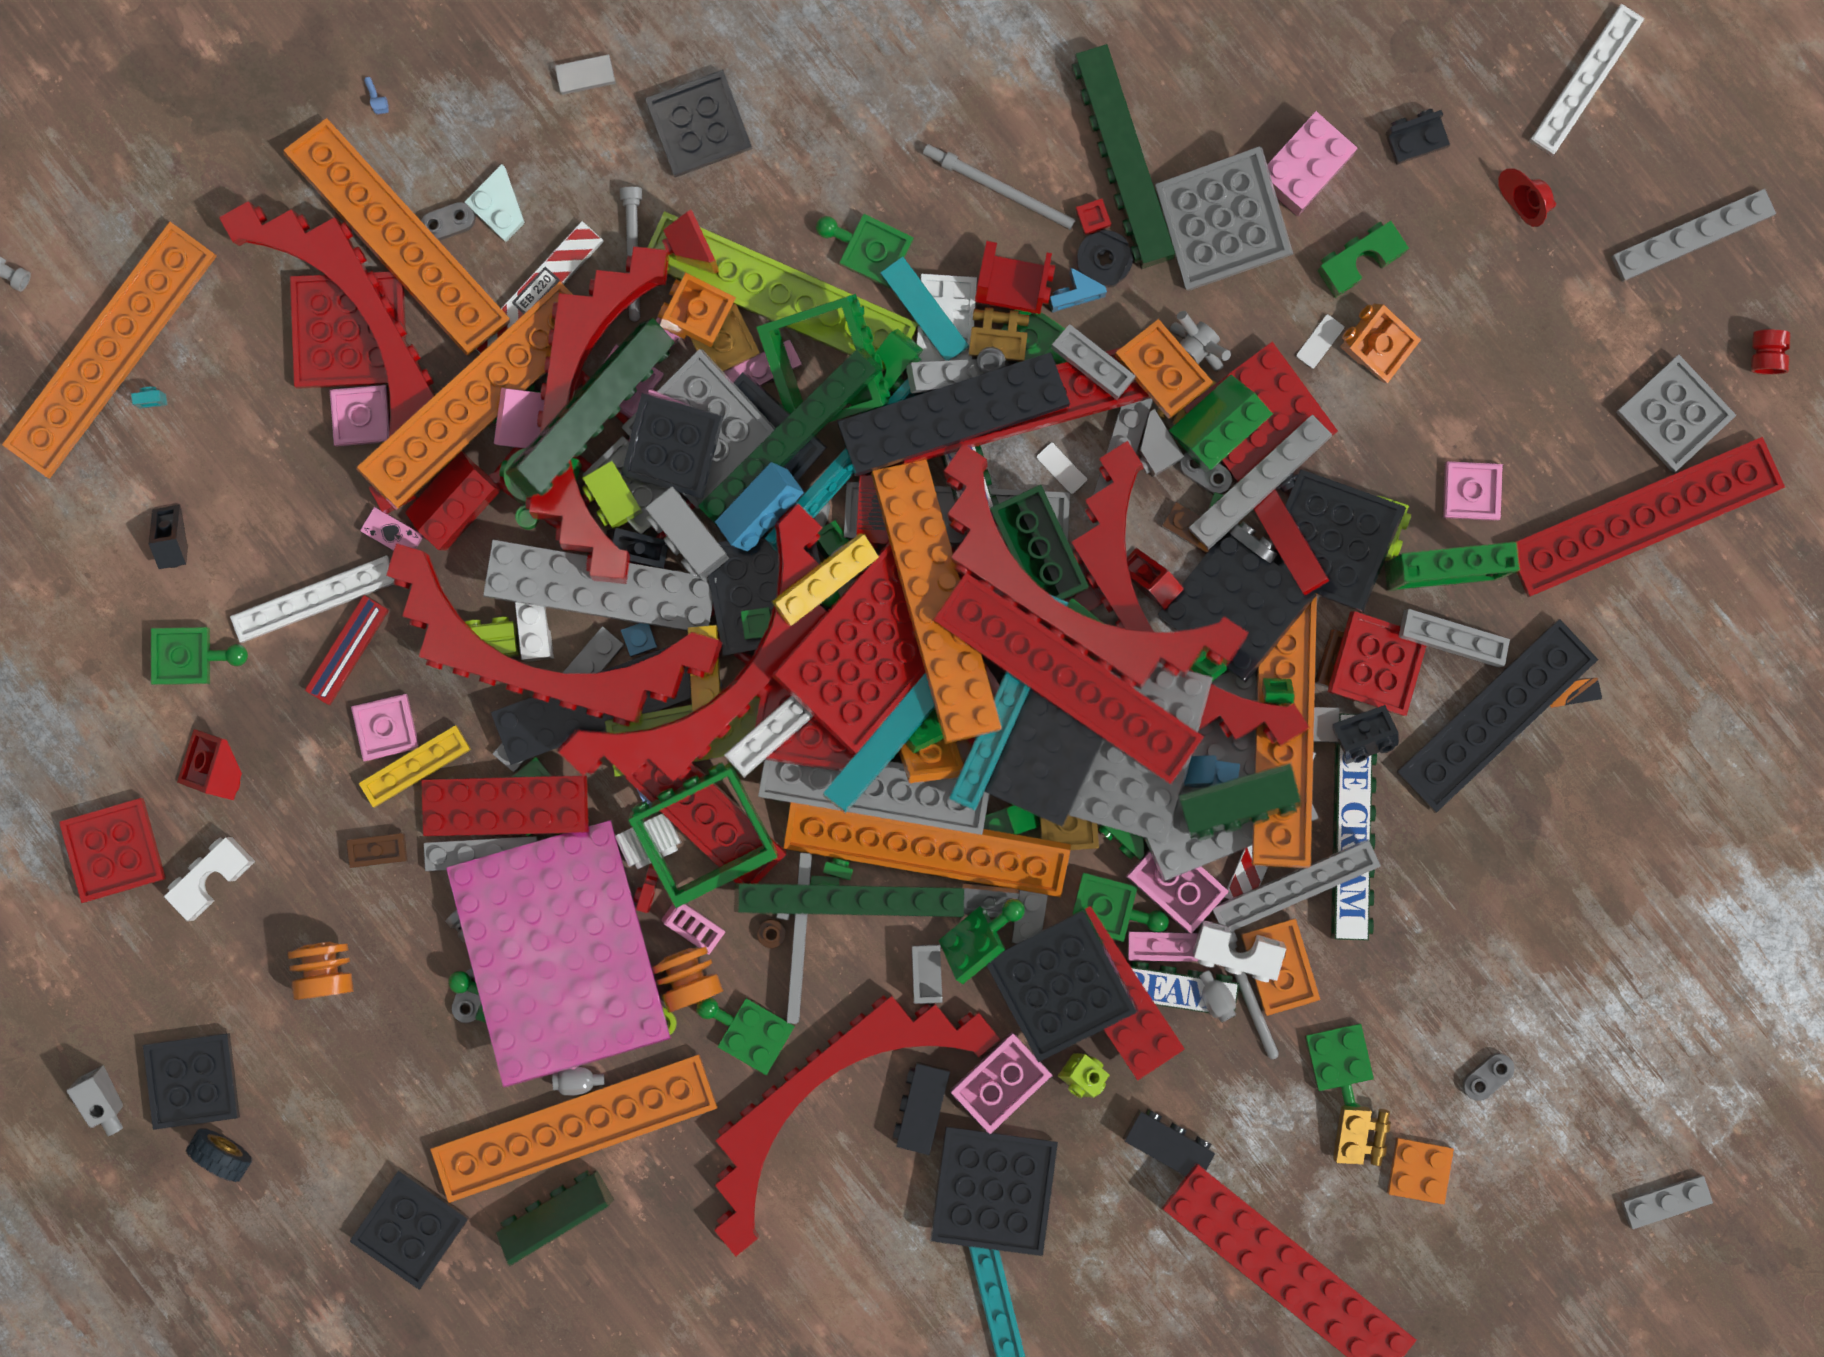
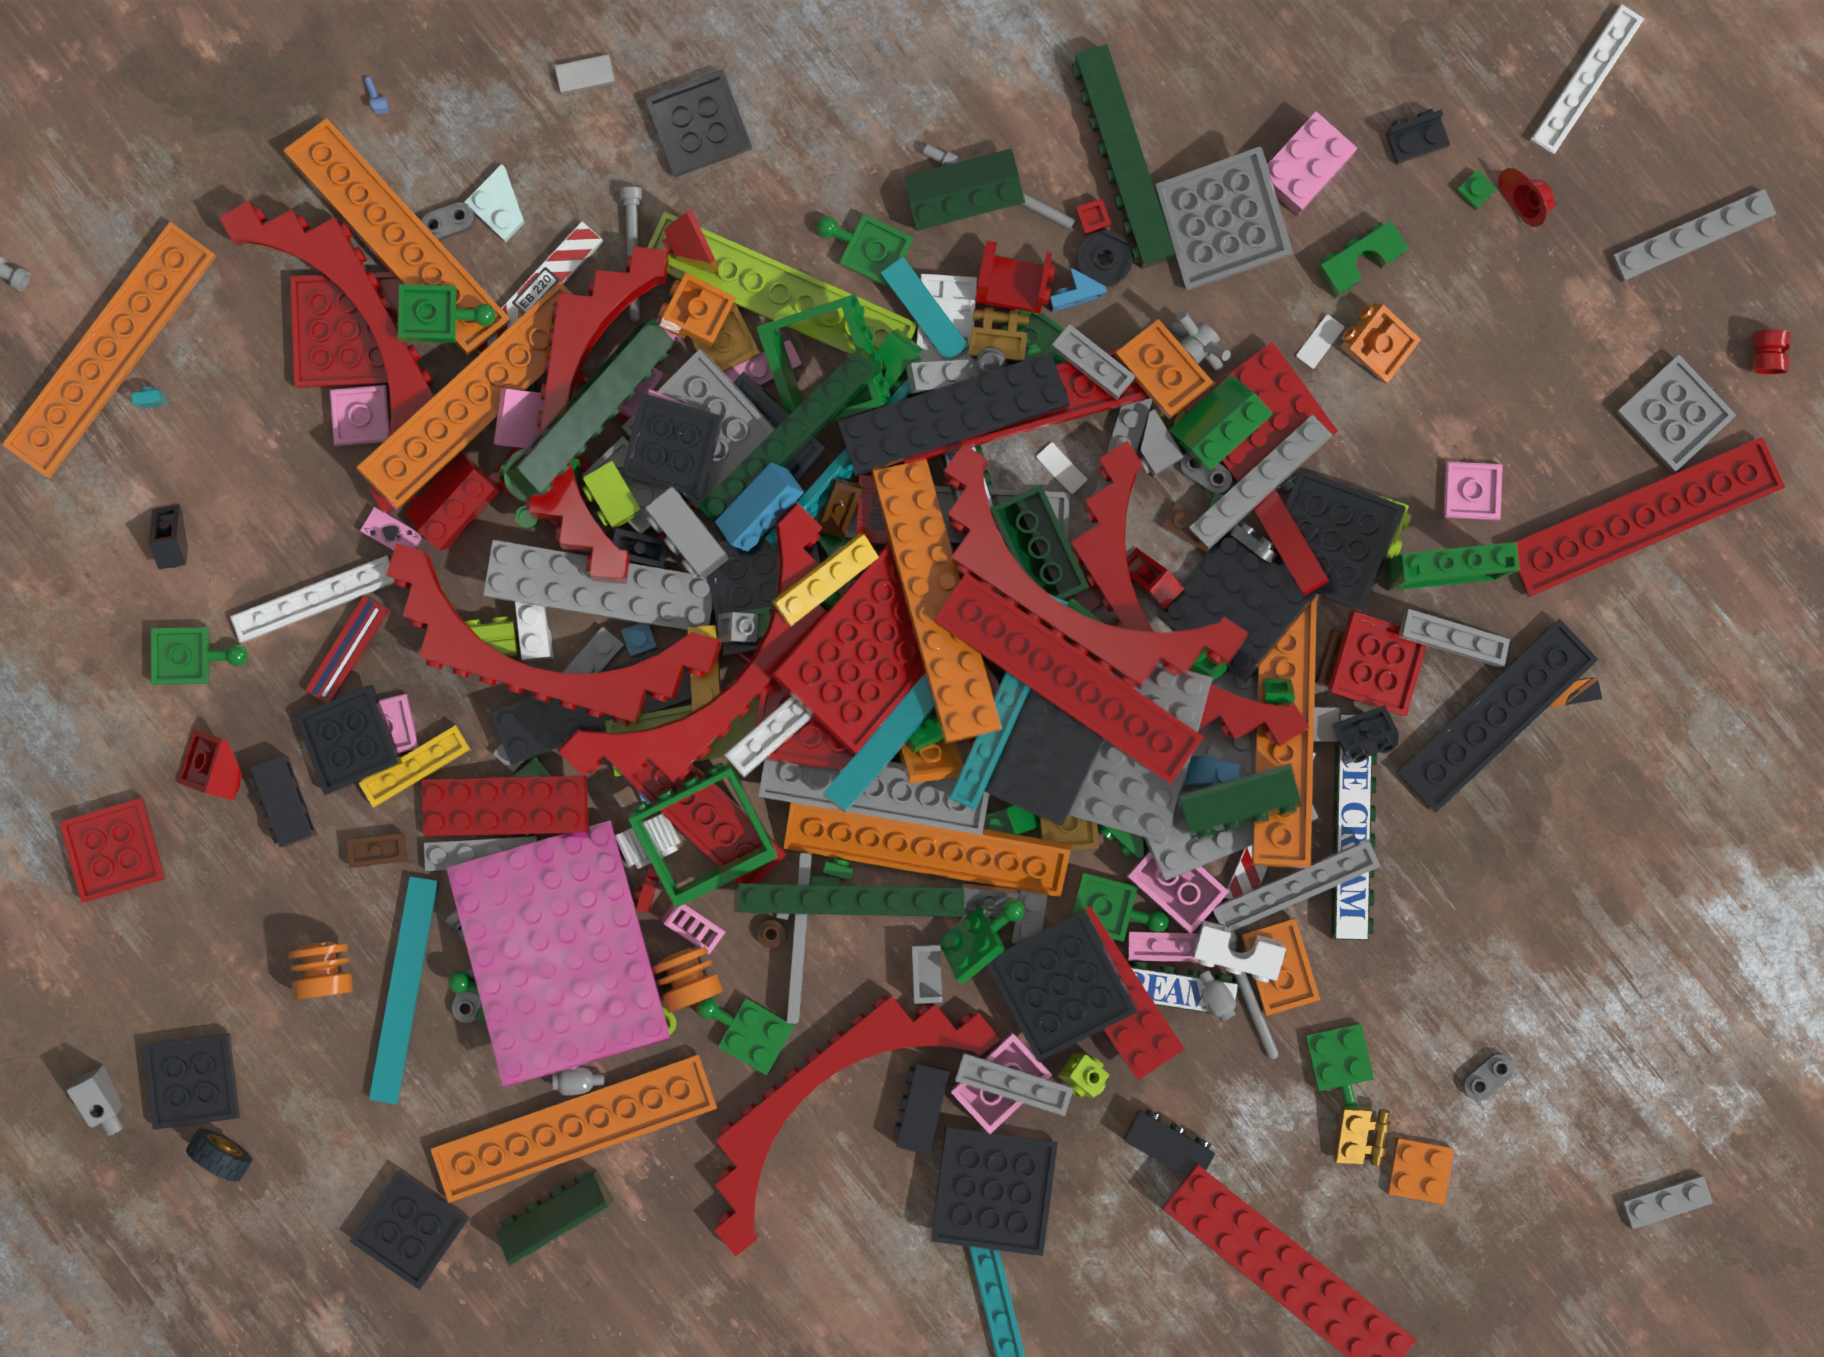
(189, 894): white arch -> none
(282, 802): none -> black brick
(348, 739): none -> black plate
(403, 990): none -> teal tile
(431, 314): none -> green plate
(737, 627): none -> light grey bracket
(839, 507): none -> reddish brown plate
(964, 189): none -> dark green slope
(1014, 1084): none -> light grey plate
(1476, 189): none -> green plate

